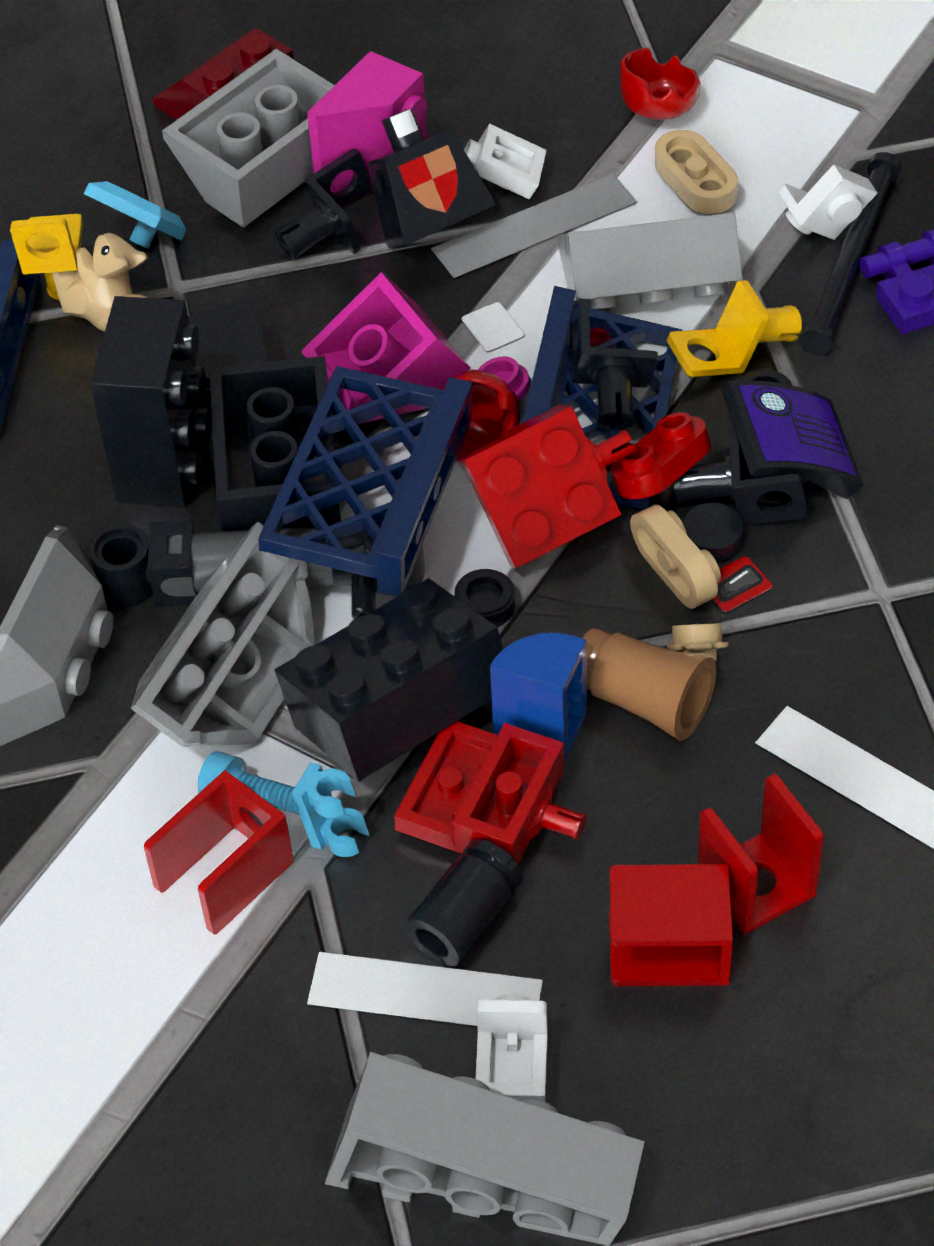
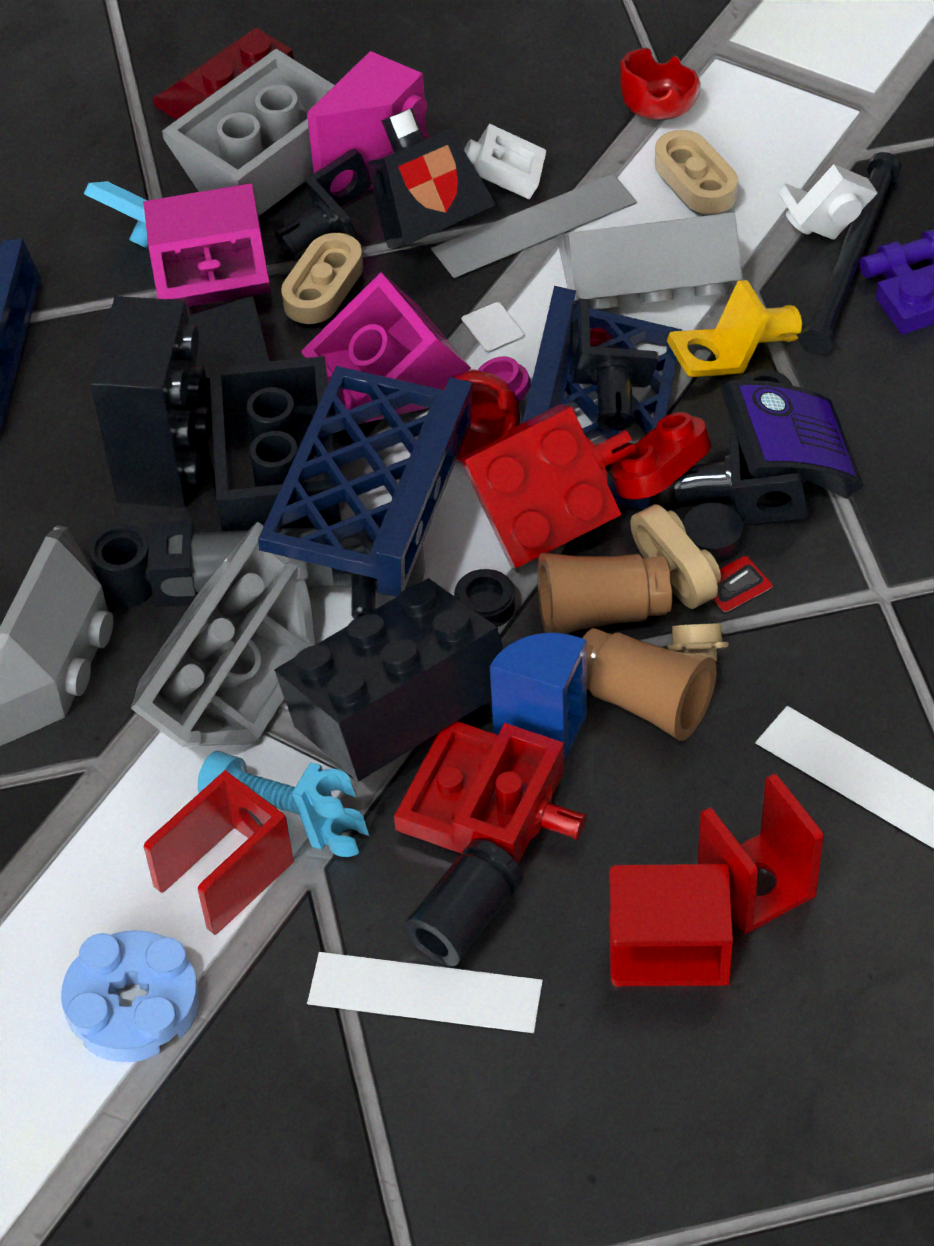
(48, 245): yellow bracket -> none
(98, 279): tan animal -> none
(122, 960): none -> light blue plate
(206, 246): none -> dark pink slope
(322, 278): none -> tan plate
(485, 1151): light grey wedge -> none
(513, 1046): white bracket -> none
(601, 590): none -> medium nougat plant

